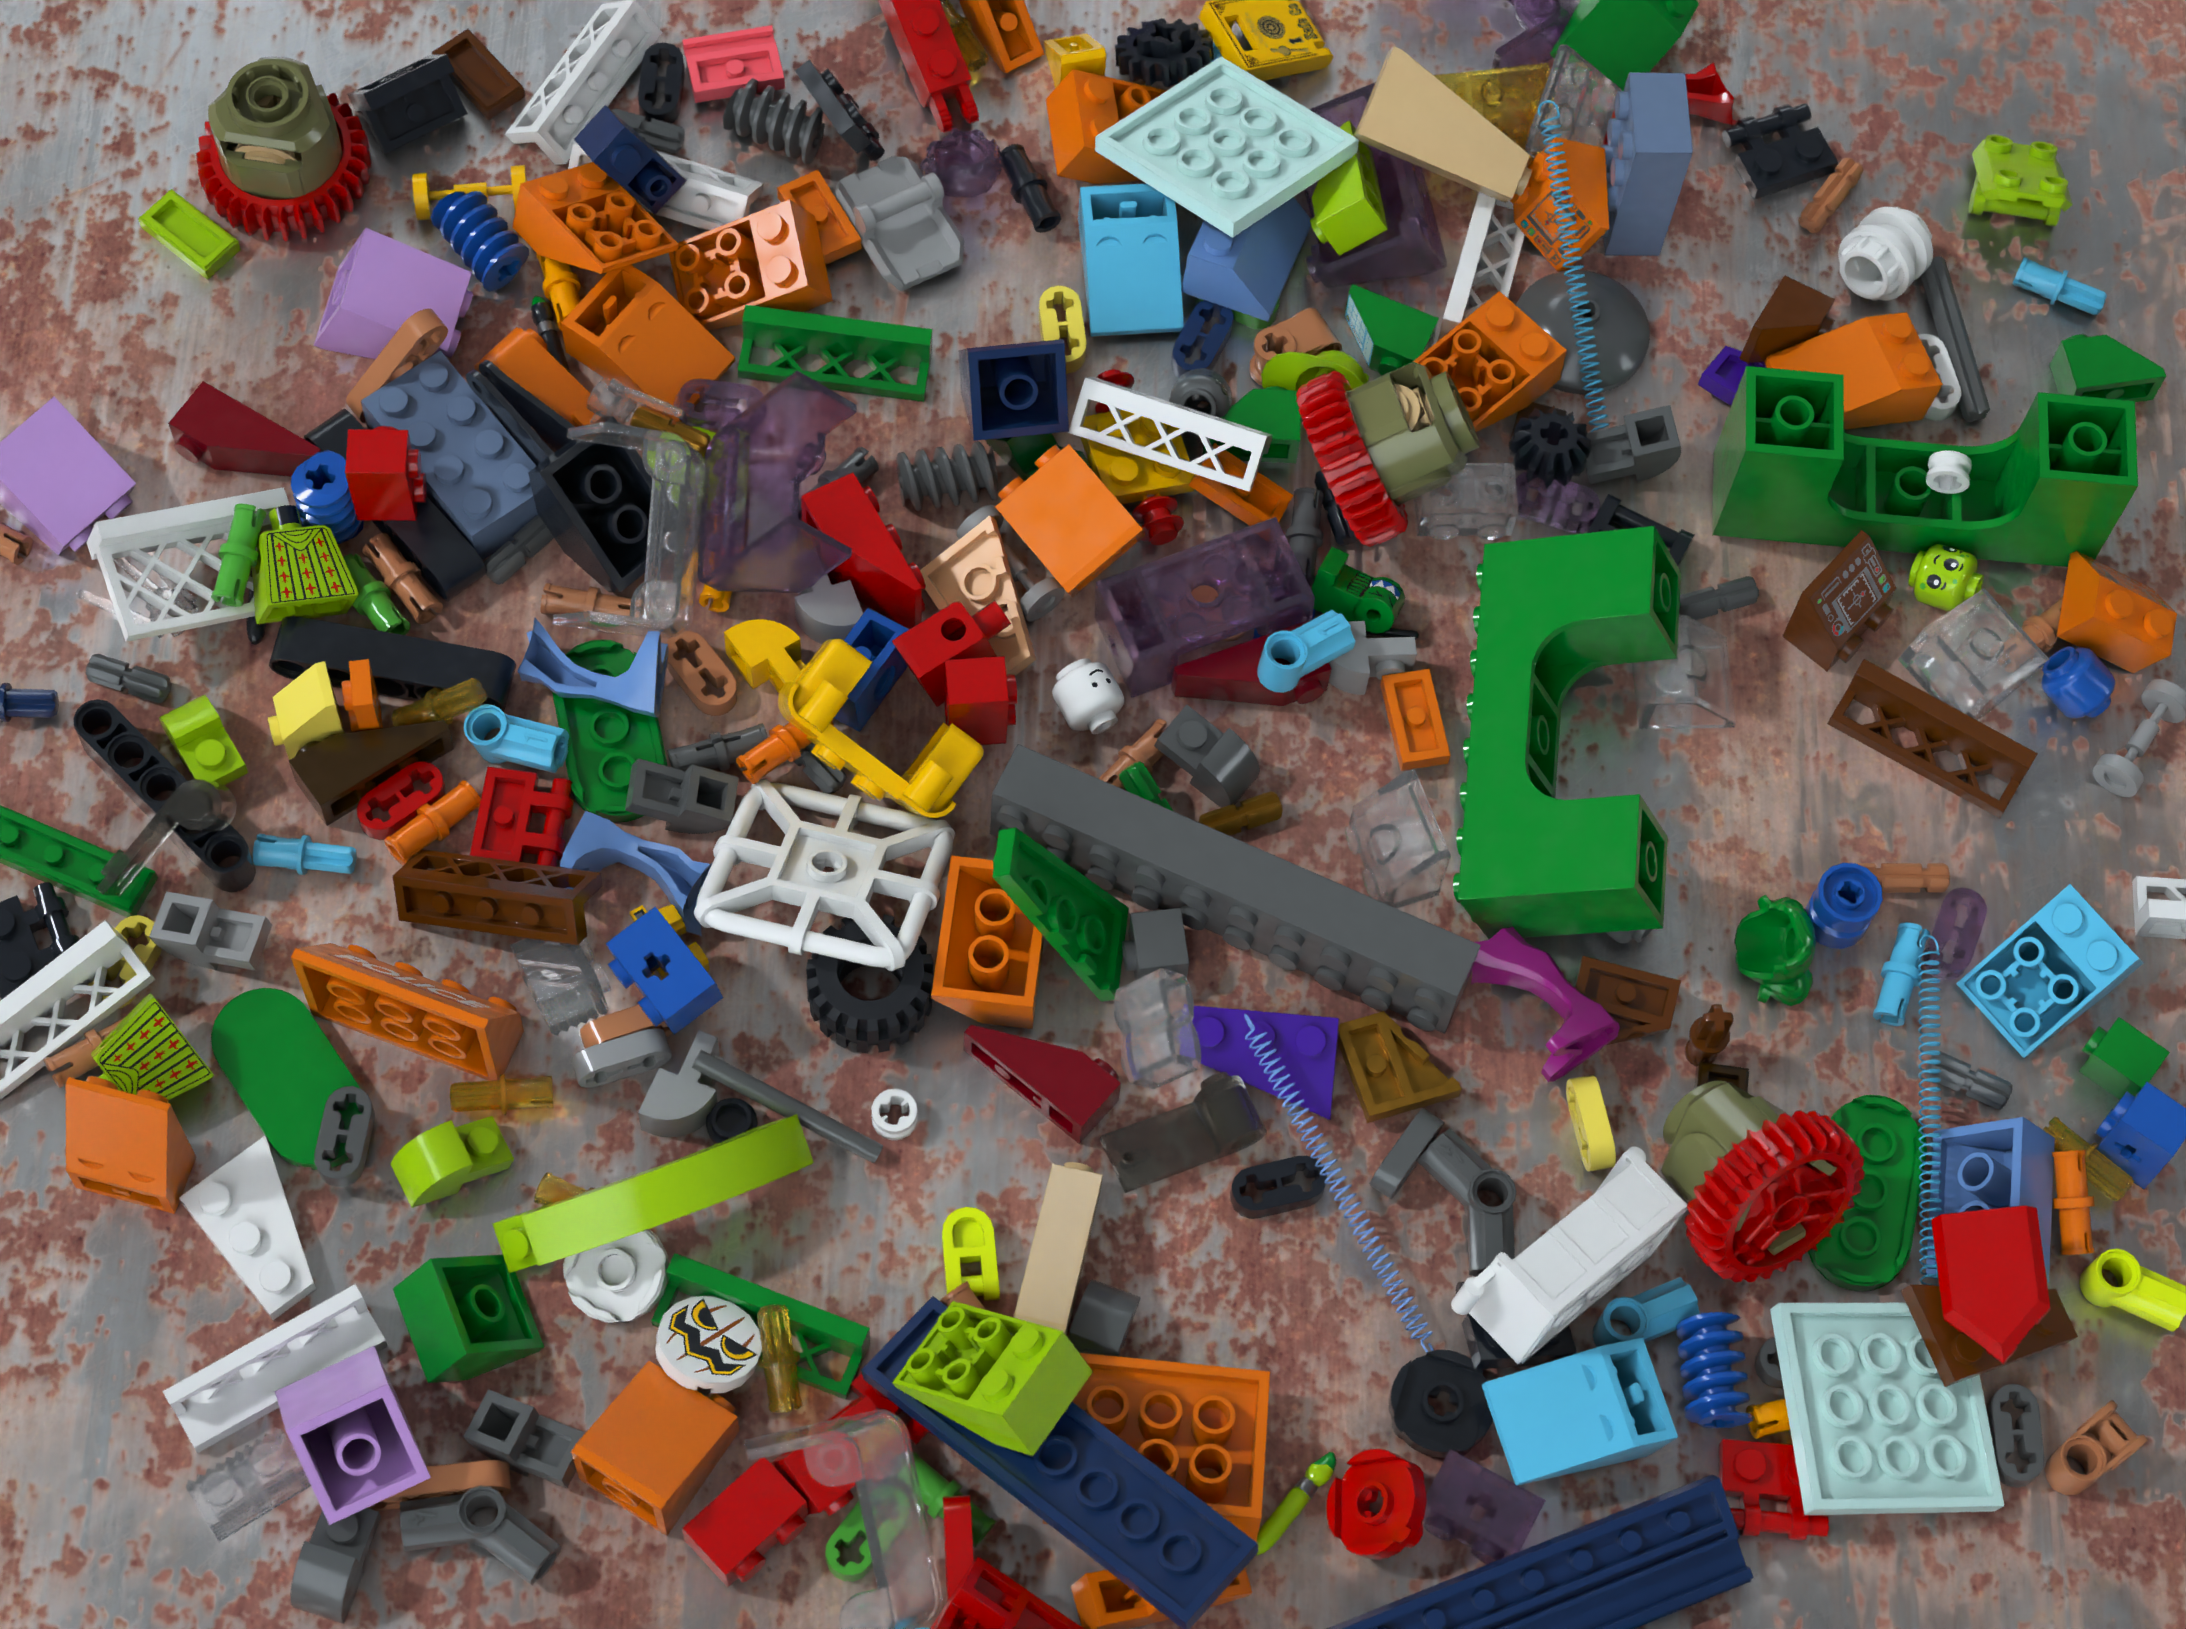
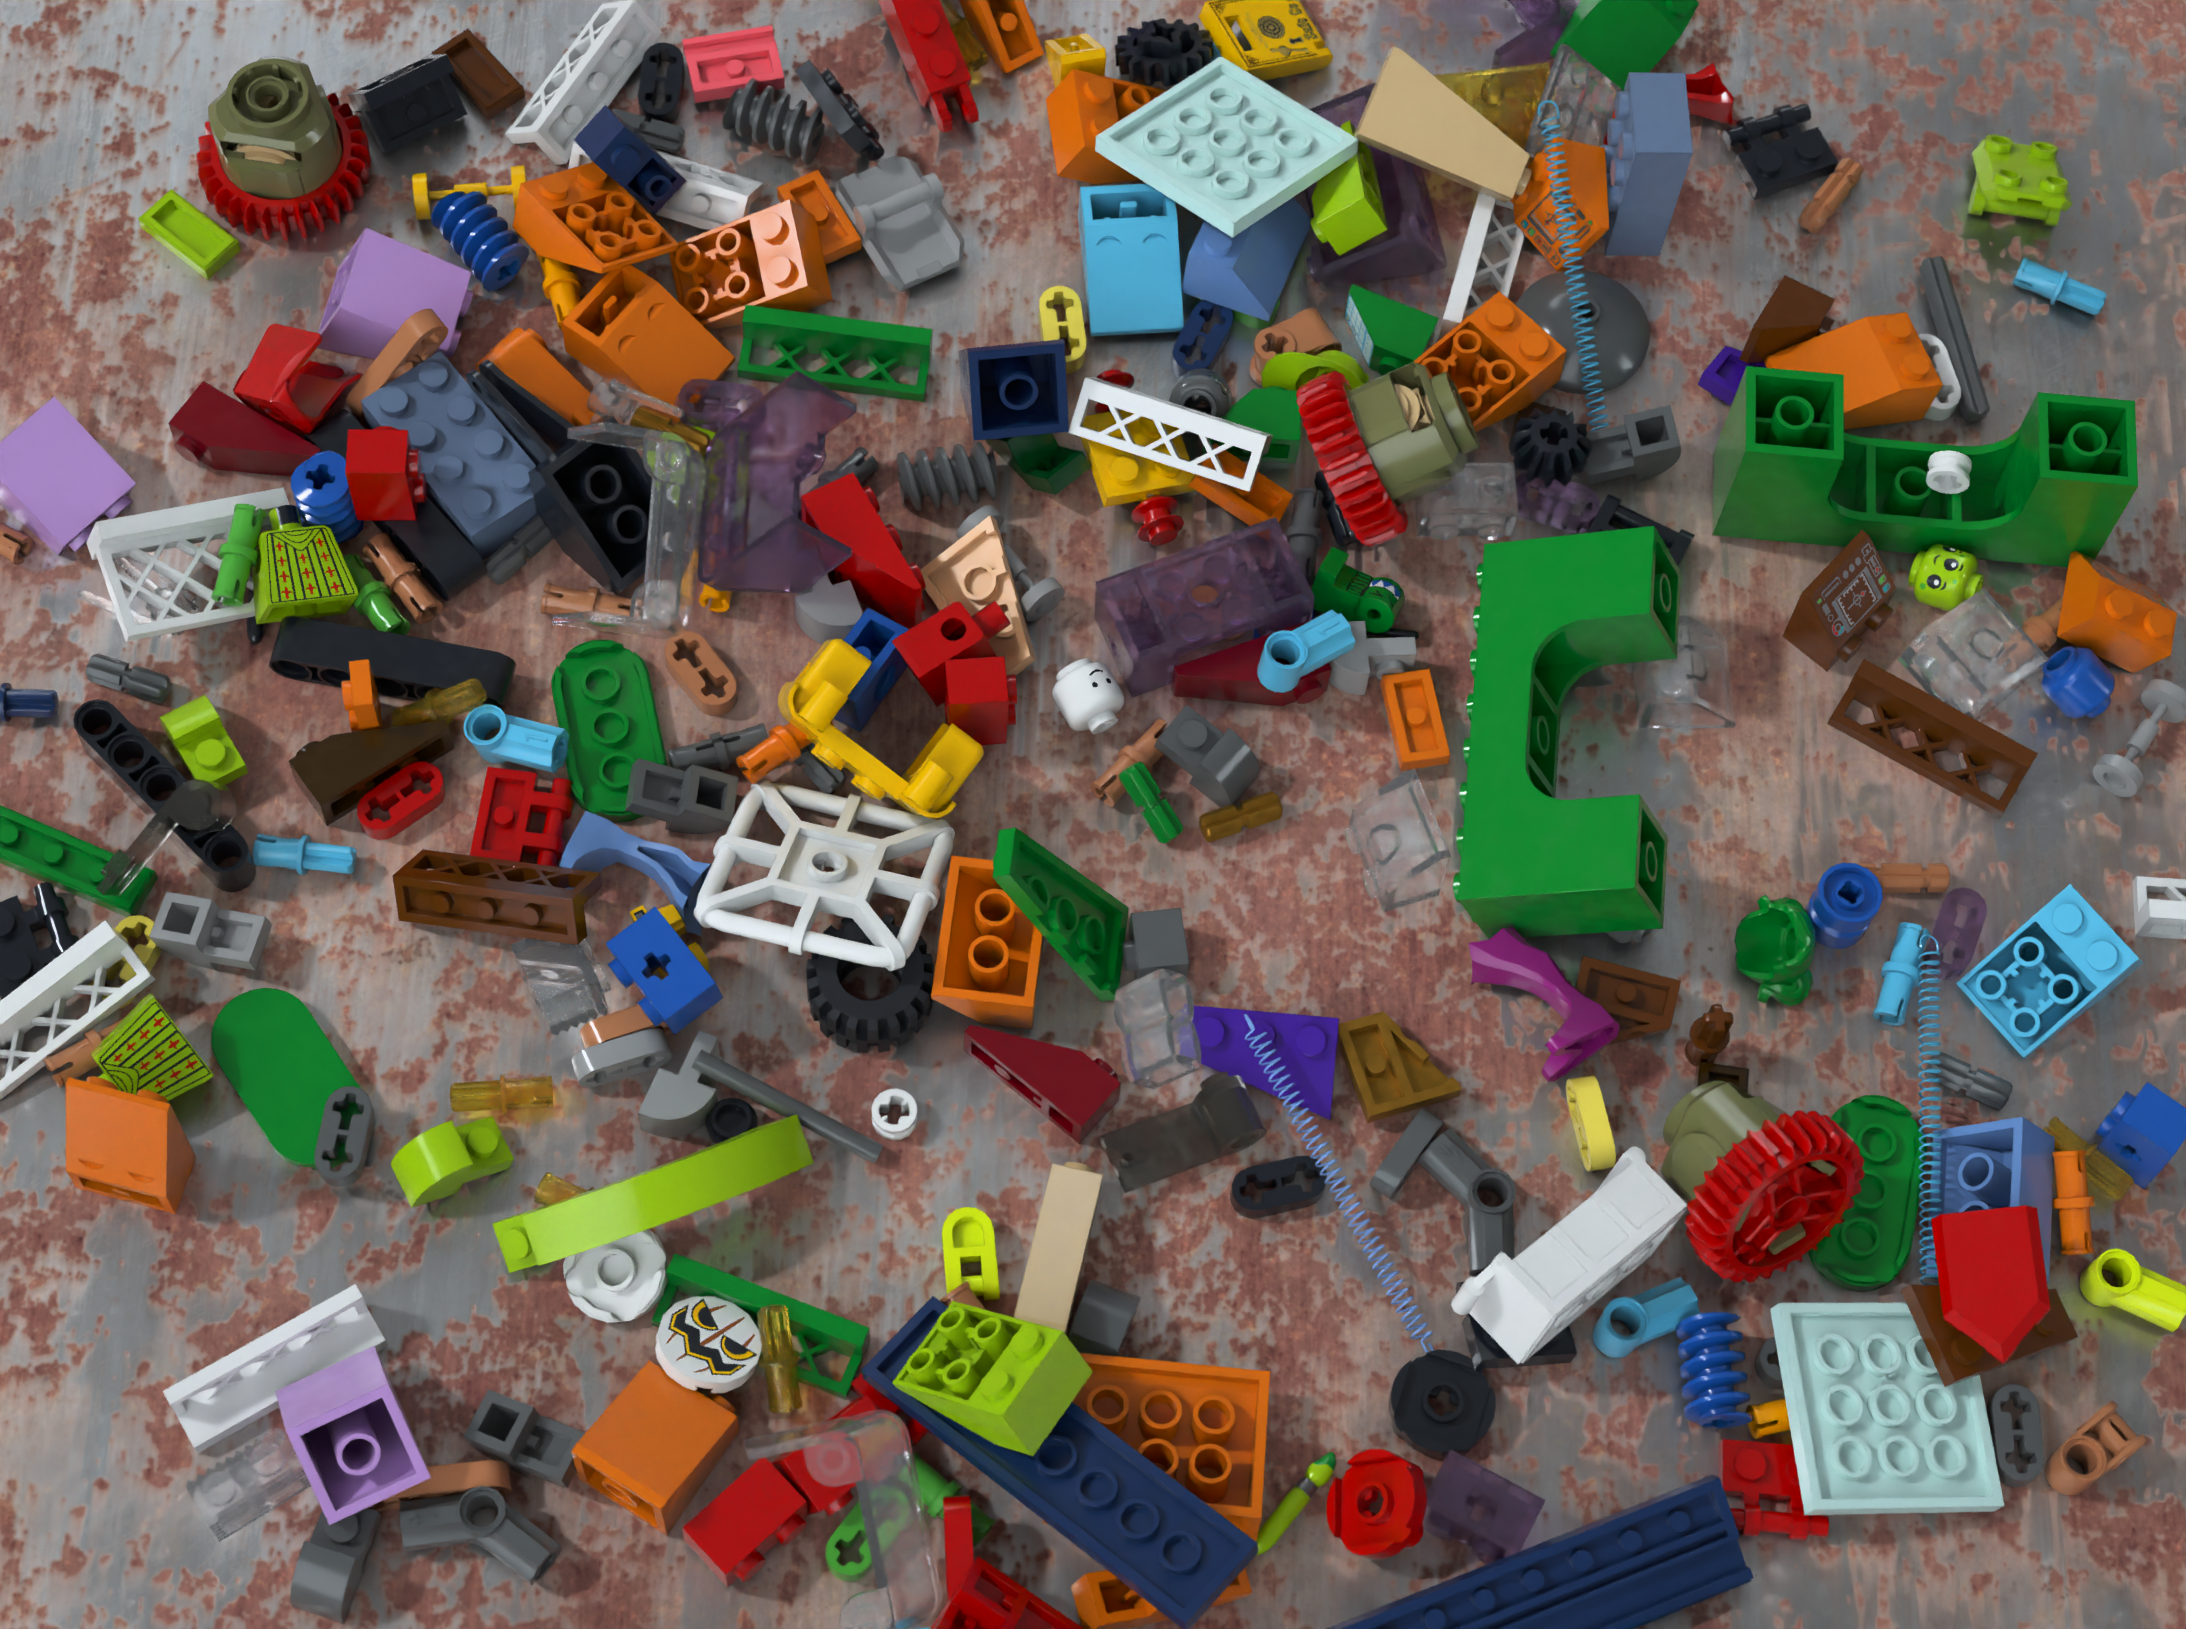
(253, 1228): white wing -> none
(305, 711): light yellow slope -> none
(312, 386): none -> red piece
(408, 1009): orange slope -> none
(433, 822): orange pin -> none
(466, 1316): green slope -> none
(543, 318): black piece -> none
(635, 690): medium blue animal -> none
(764, 652): yellow brick -> none
(963, 163): clear purple hair -> none
(1029, 188): black pin -> none
(1069, 518): orange slope -> none
(1236, 890): dark grey brick -> none
(1580, 1412): medium azure slope -> none
(1727, 597): dark grey piece -> none
(1885, 253): white piece -> none
(2104, 370): green slope -> none
(2121, 1058): green brick -> none

